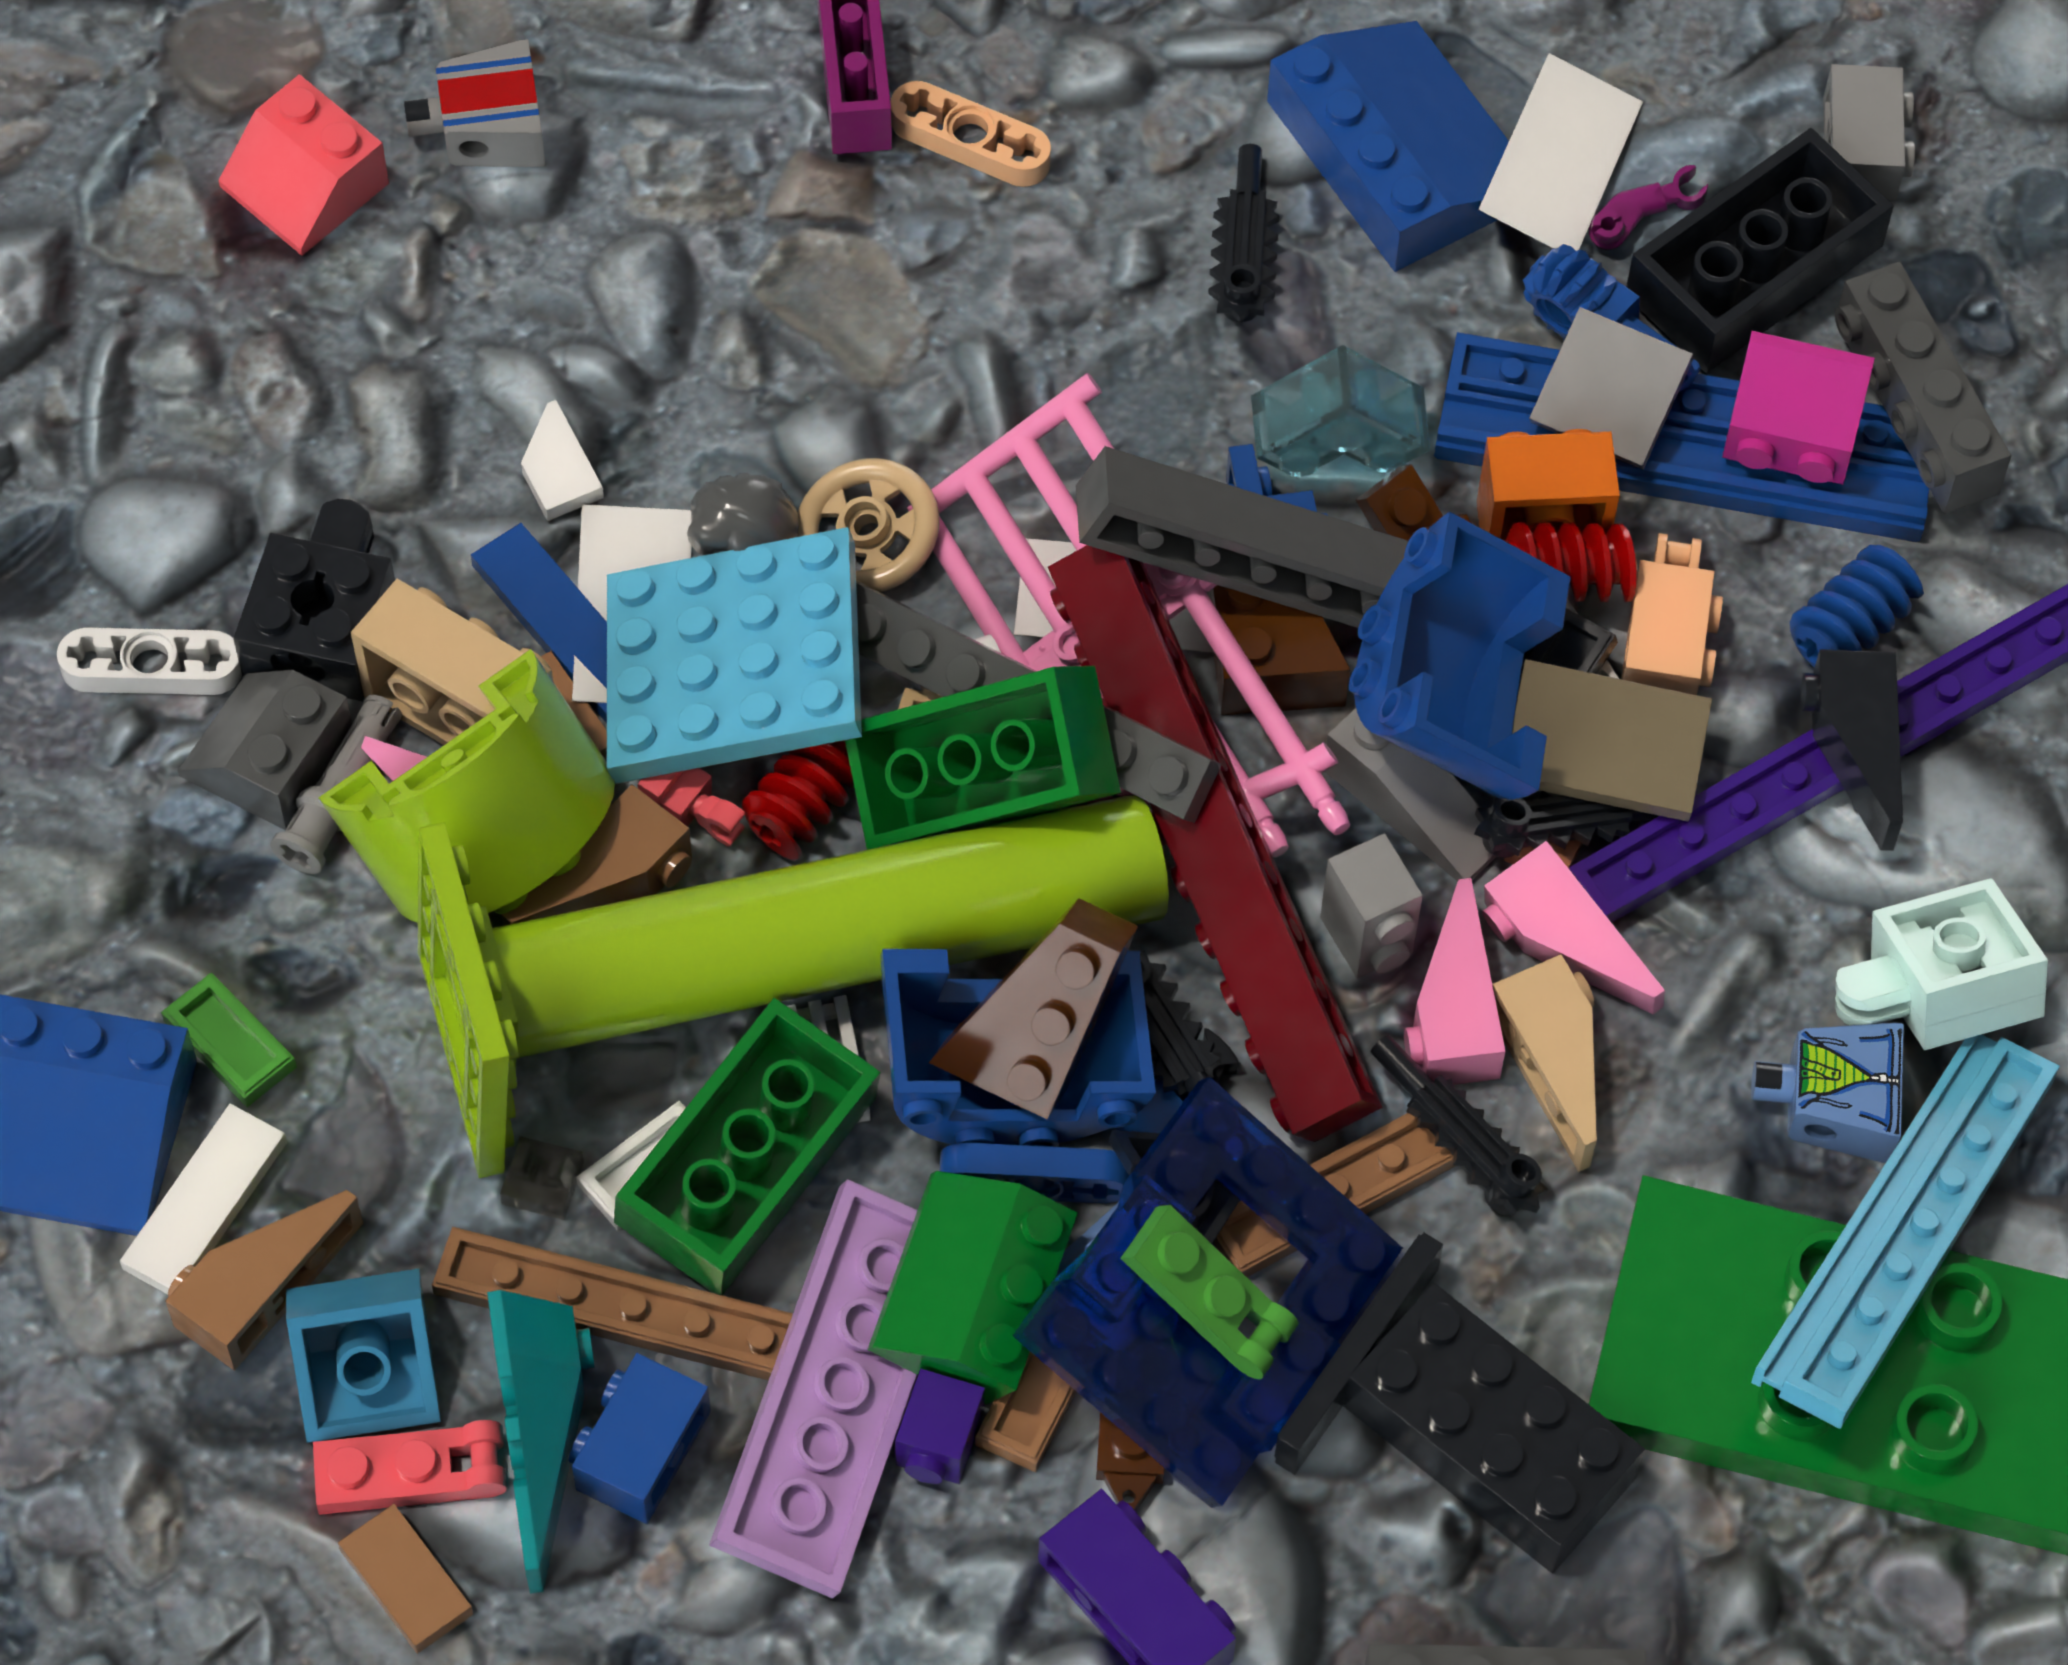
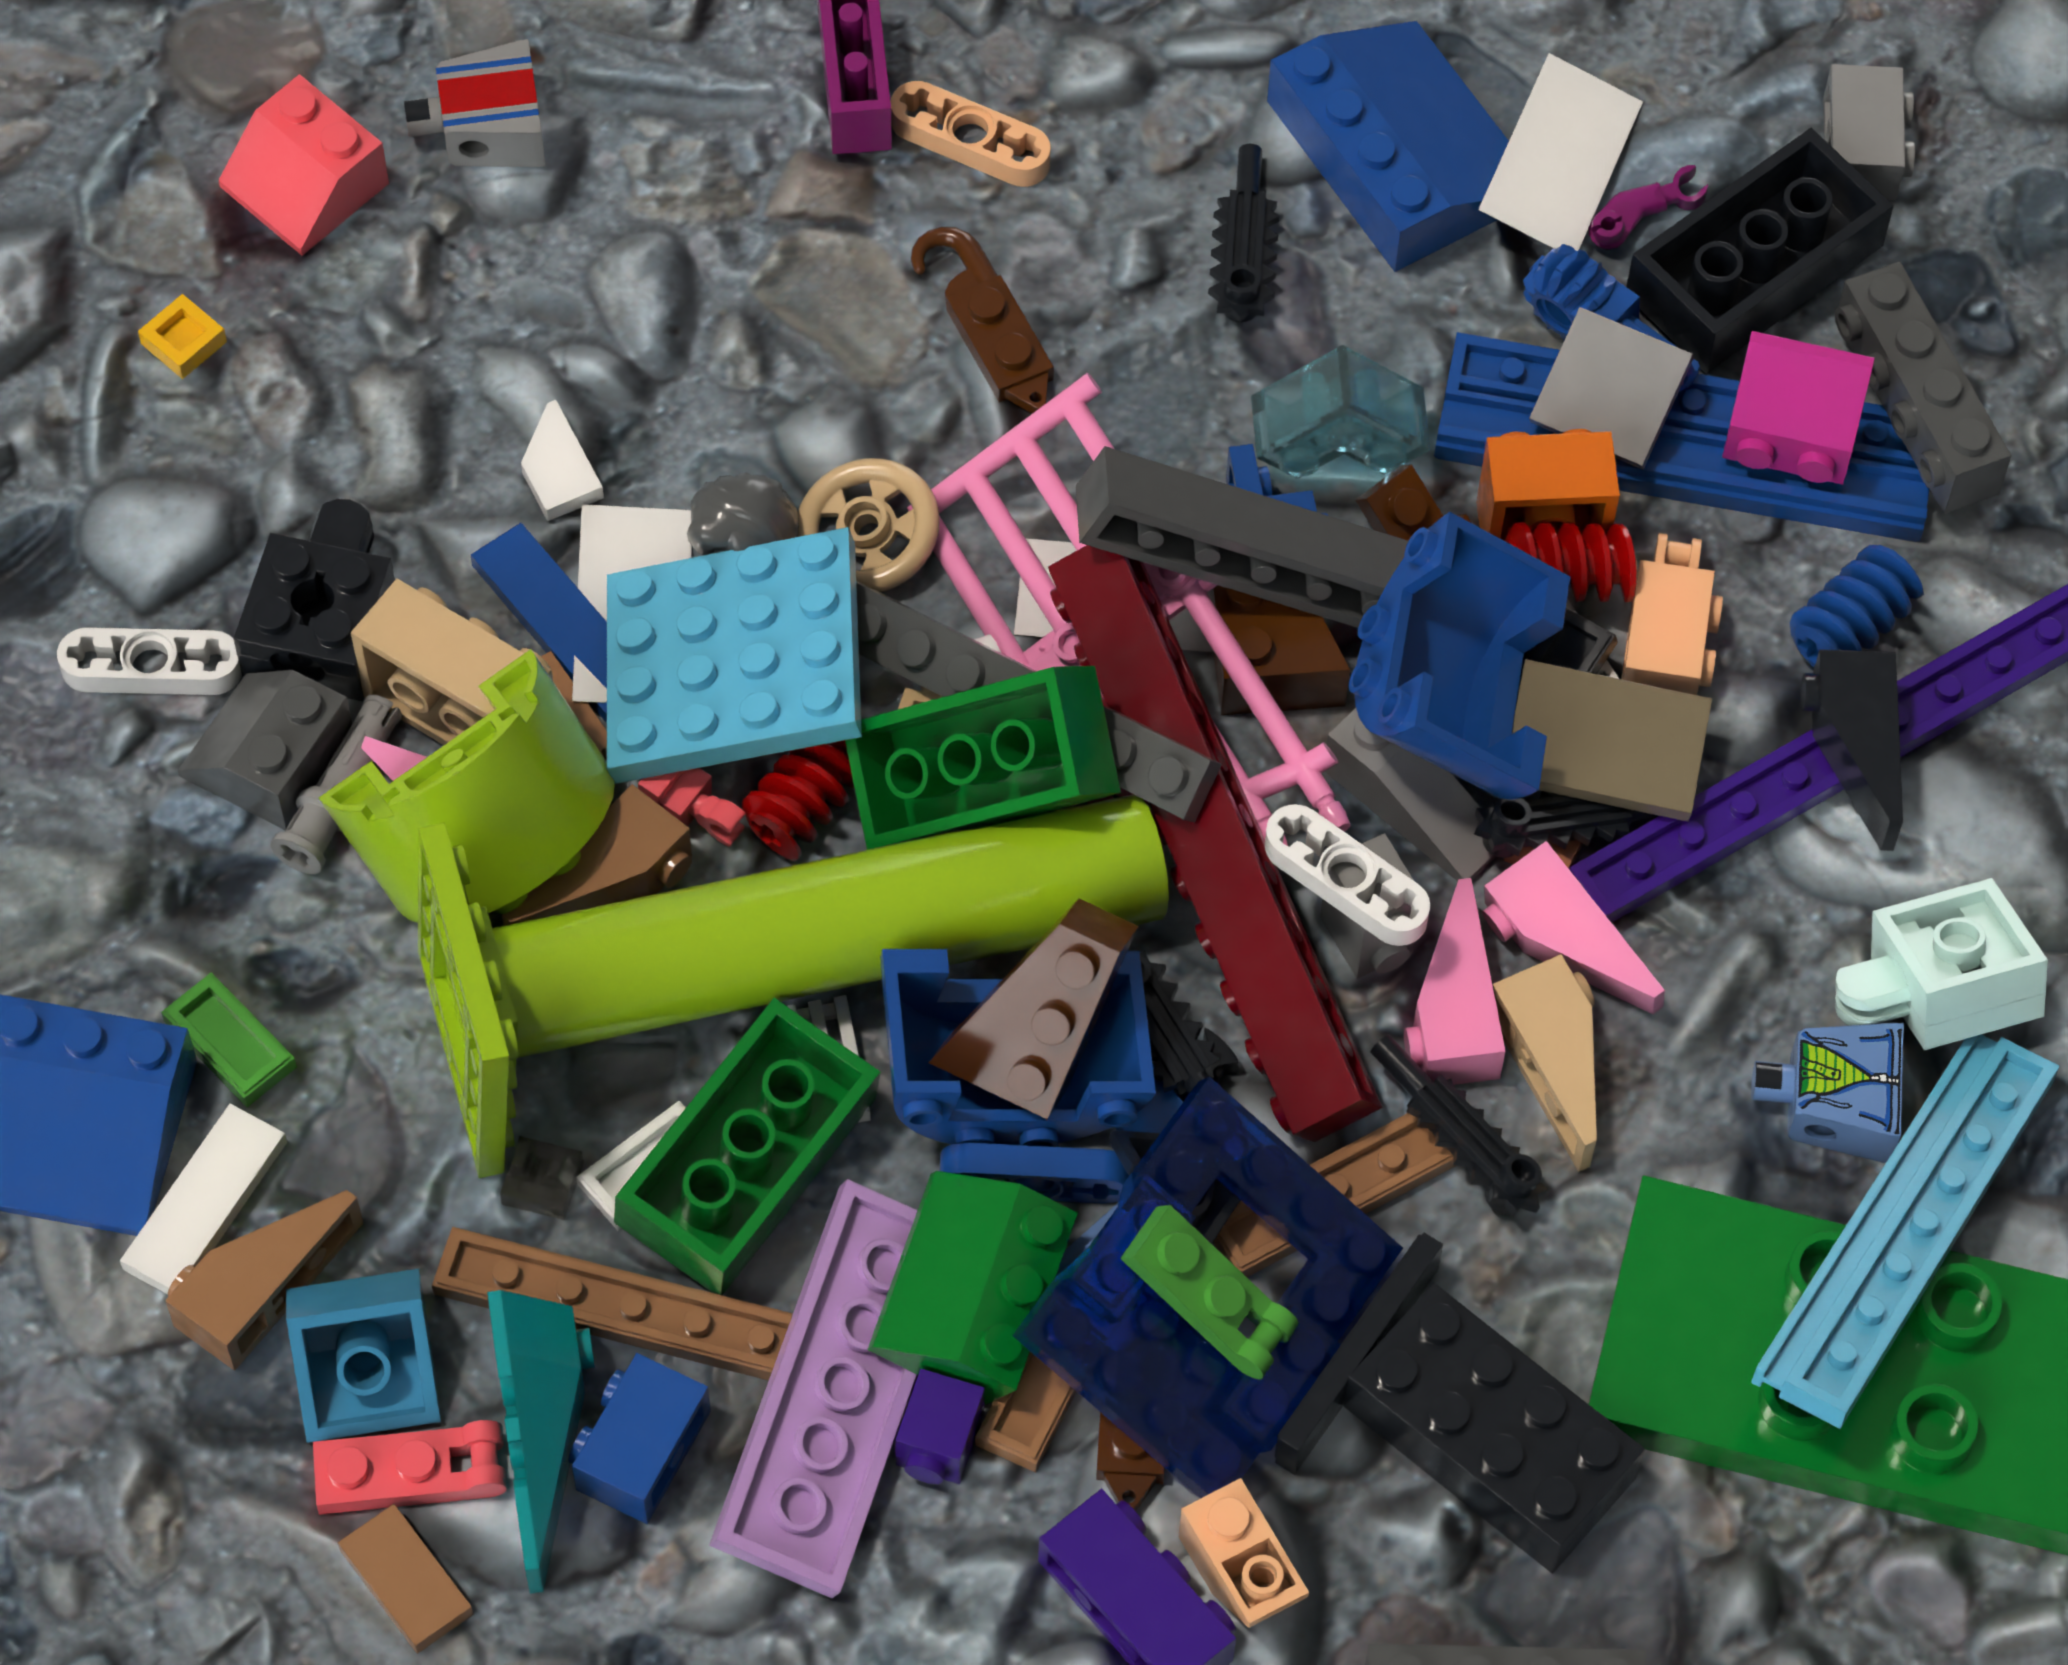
(182, 336): none -> yellow plate
(990, 321): none -> reddish brown plate
(1239, 1554): none -> light nougat slope
(1395, 887): none -> white beam

